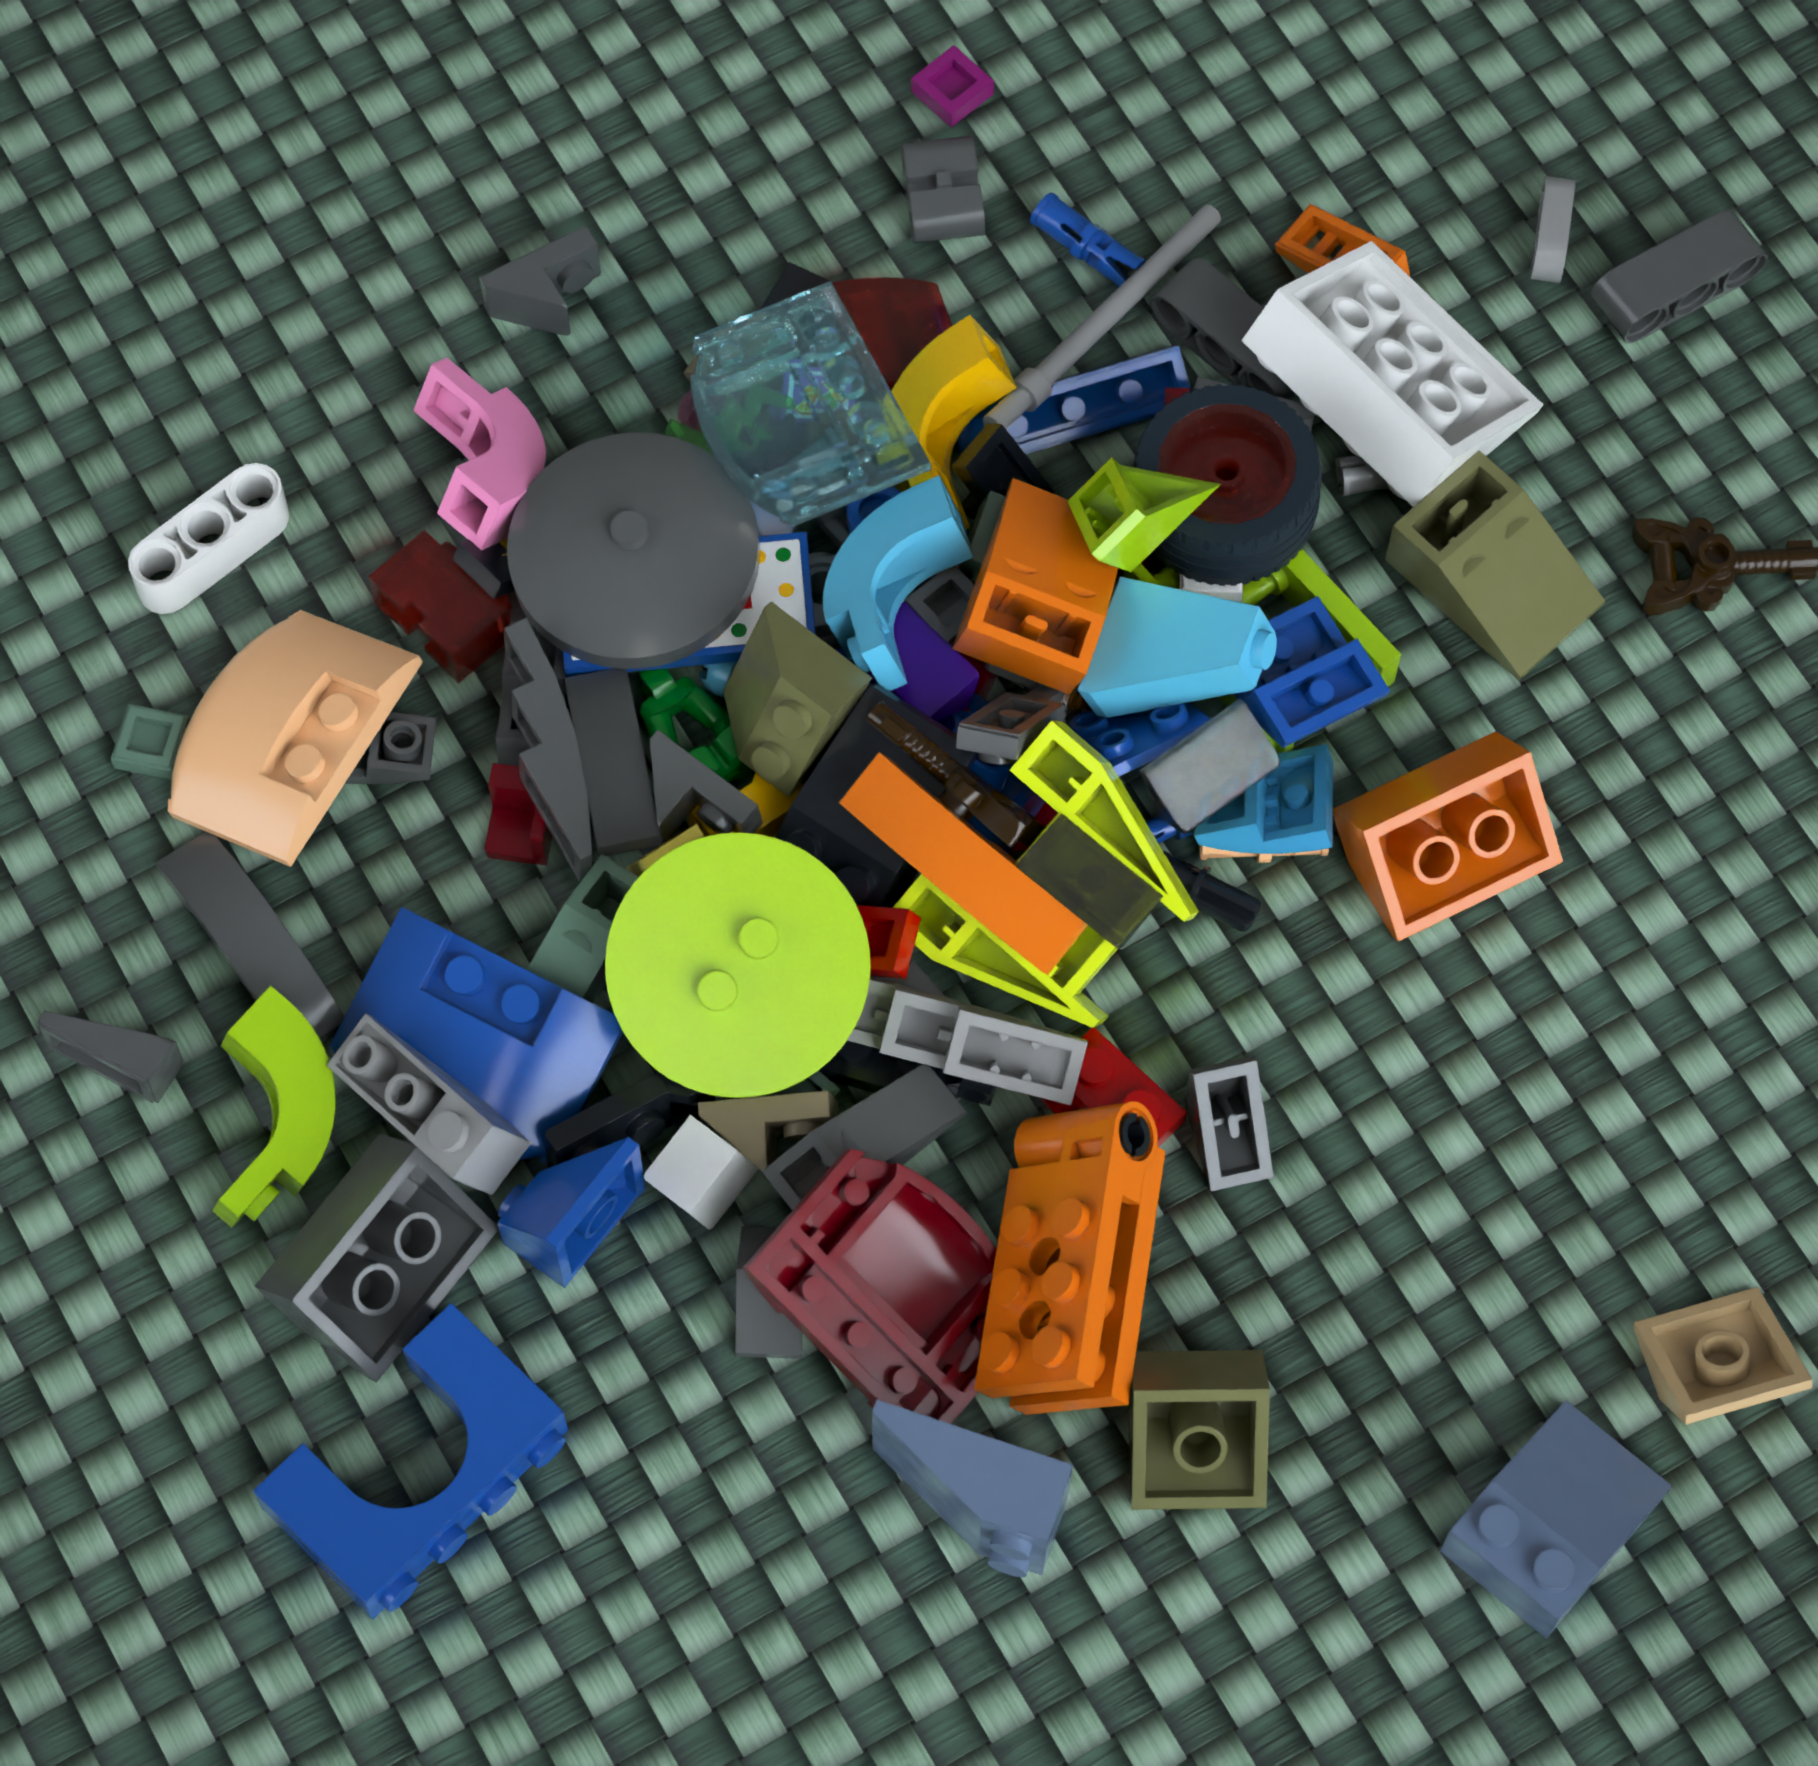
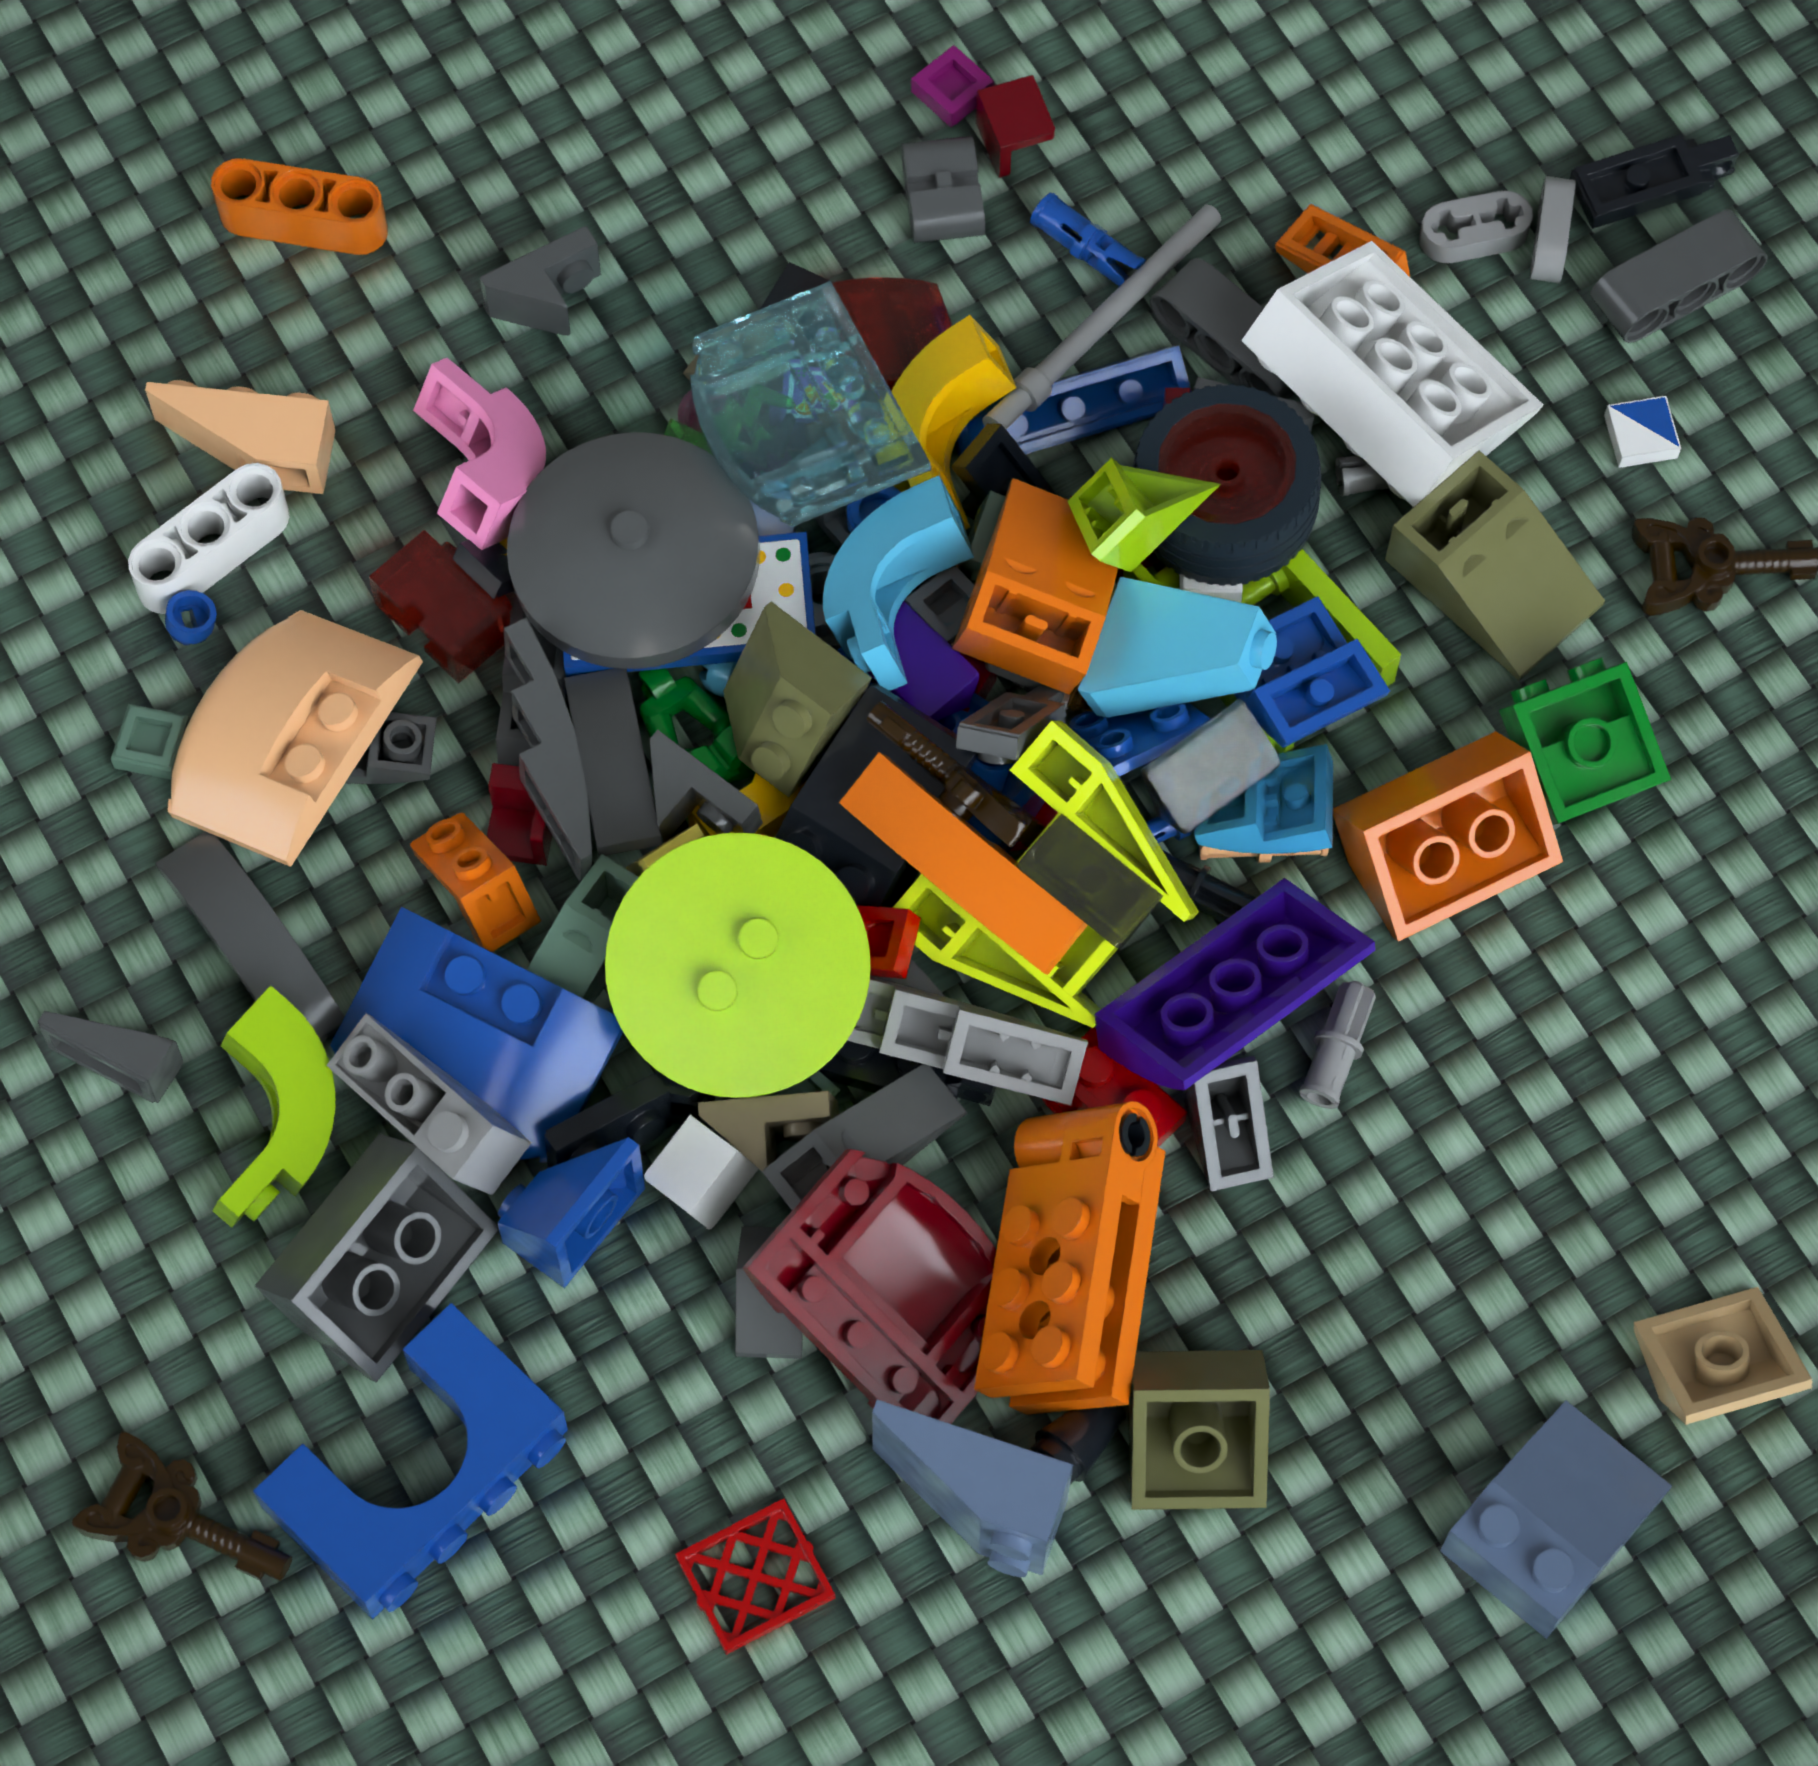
(171, 1515): none -> dark brown piece
(202, 617): none -> blue hinge
(249, 427): none -> light nougat slope
(279, 188): none -> orange beam
(479, 880): none -> orange bracket
(707, 1600): none -> red window
(1012, 119): none -> dark red panel
(1079, 1437): none -> black cone
(1229, 987): none -> dark purple slope
(1338, 1045): none -> light grey axle
(1475, 226): none -> light grey beam
(1586, 739): none -> green plate
(1642, 431): none -> white tile
(1651, 177): none -> black hinge

